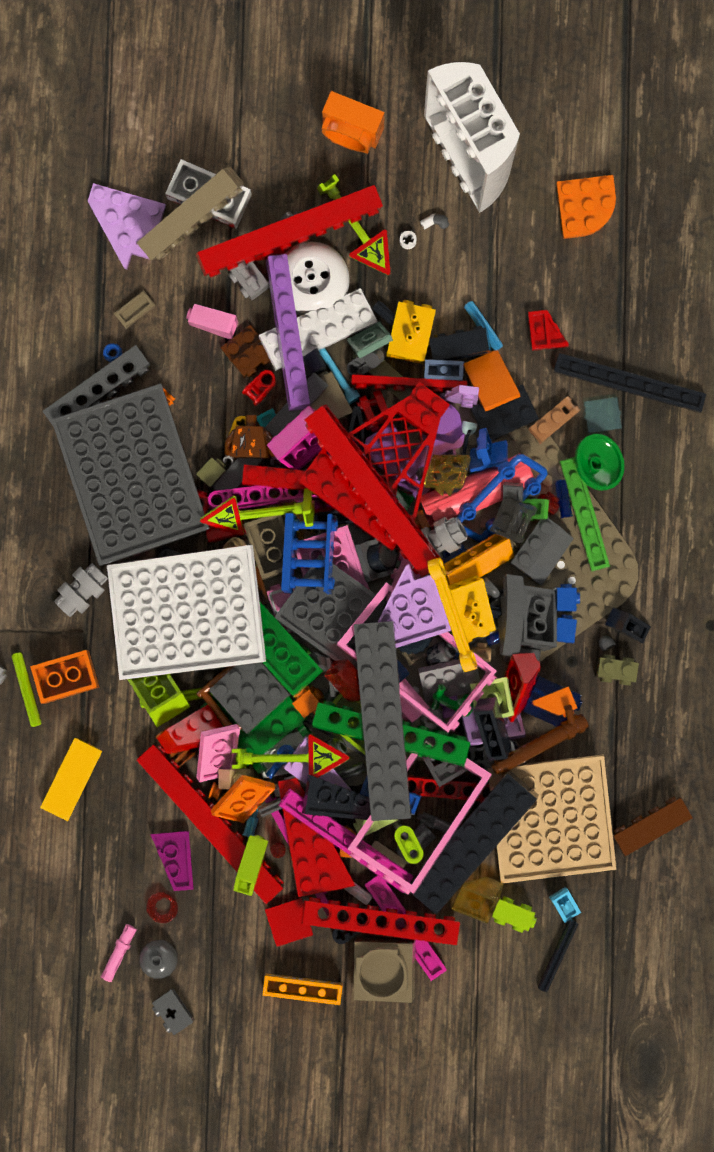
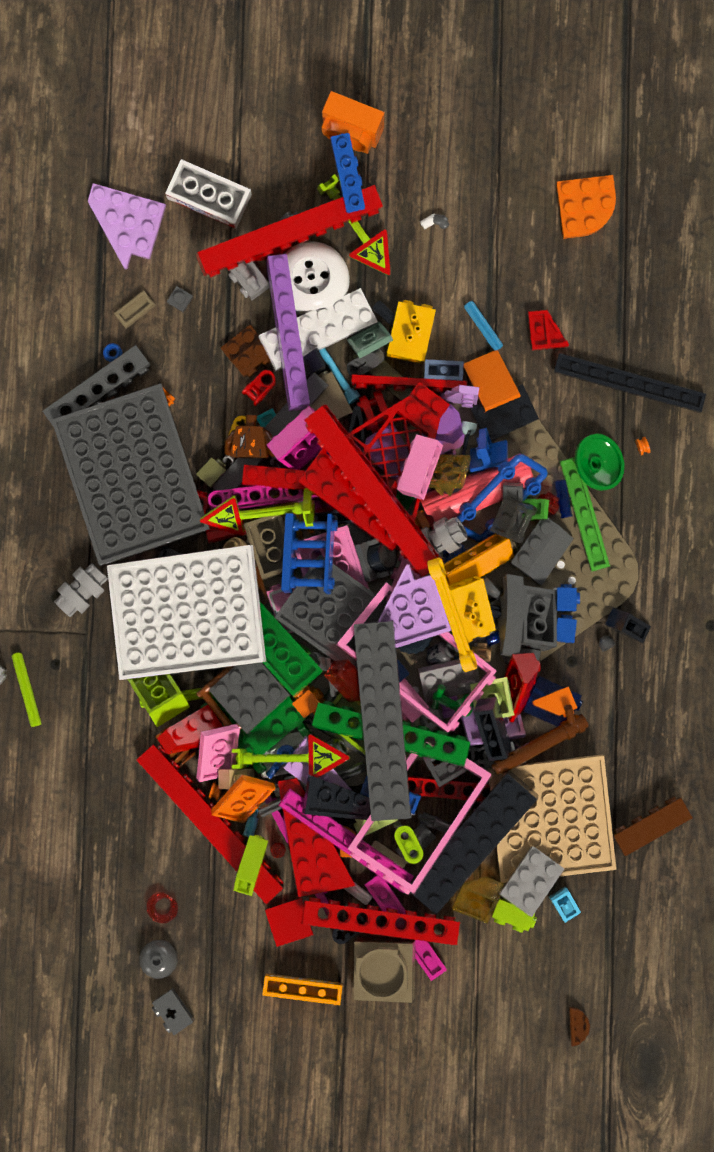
(64, 676): orange brick -> none
(71, 779): yellow brick -> none
(116, 957): bright pink pin -> none
(175, 854): magenta wing -> none
(179, 299): none -> dark grey plate
(189, 214): dark tan brick -> none
(212, 321): bright pink slope -> none
(347, 171): none -> blue bracket
(404, 235): white bush -> none
(419, 467): none -> bright pink brick
(460, 344): black brick -> none
(471, 129): white slope -> none
(531, 881): none -> light grey plate
(553, 420): medium nougat plate -> none
(558, 955): black axle -> none
(578, 1026): none -> reddish brown plate
(602, 415): clear light blue piece -> none
(622, 670): olive brick -> none
(642, 446): none -> orange bush

